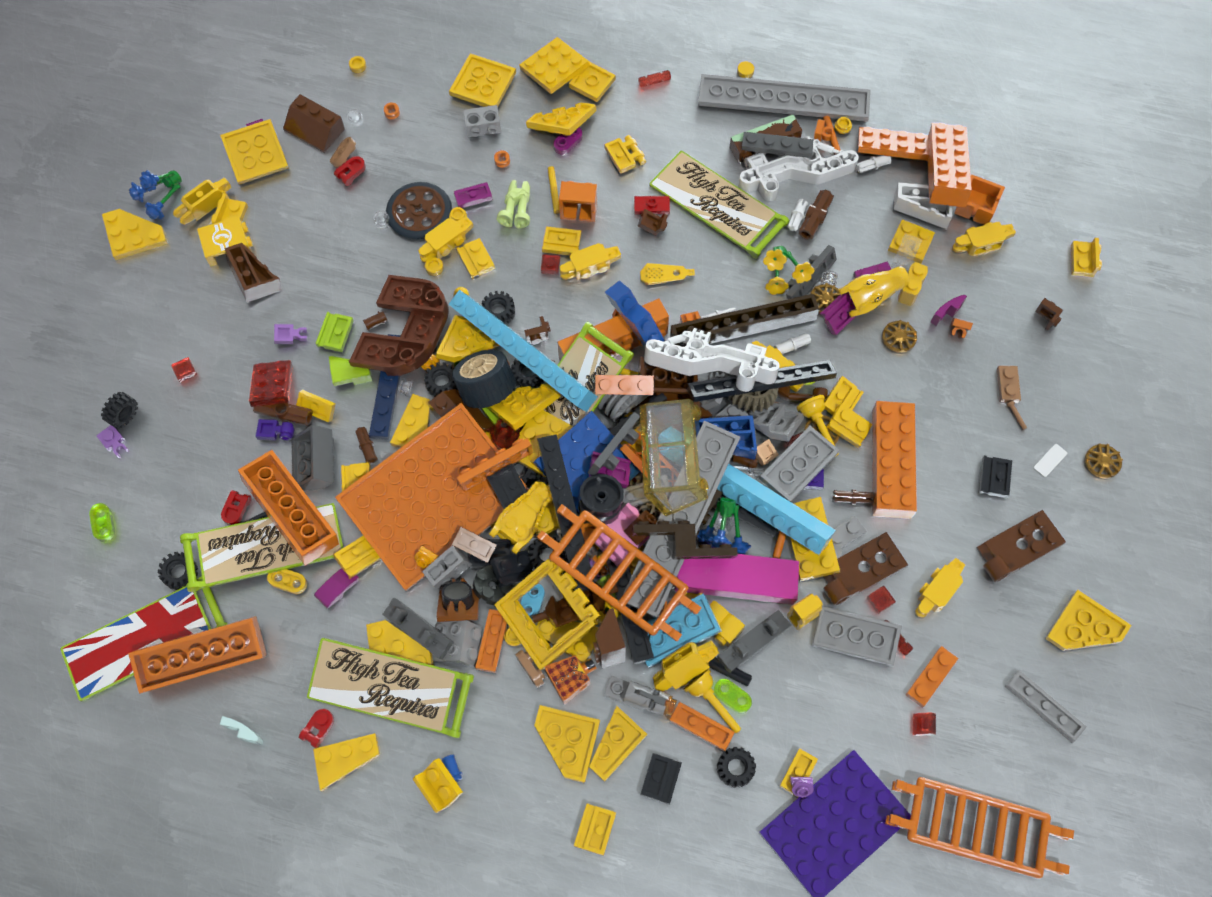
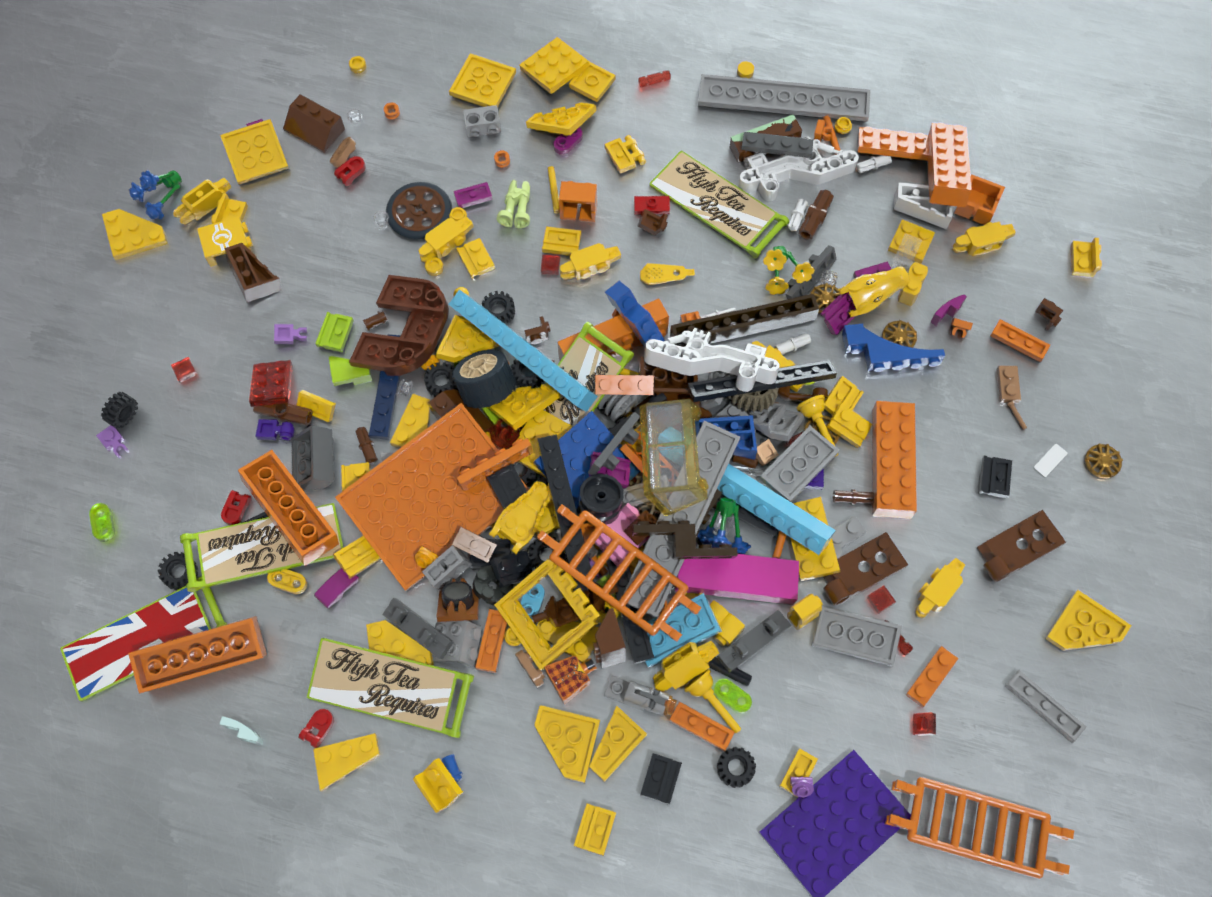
(885, 355): none -> blue arch
(1020, 340): none -> orange plate

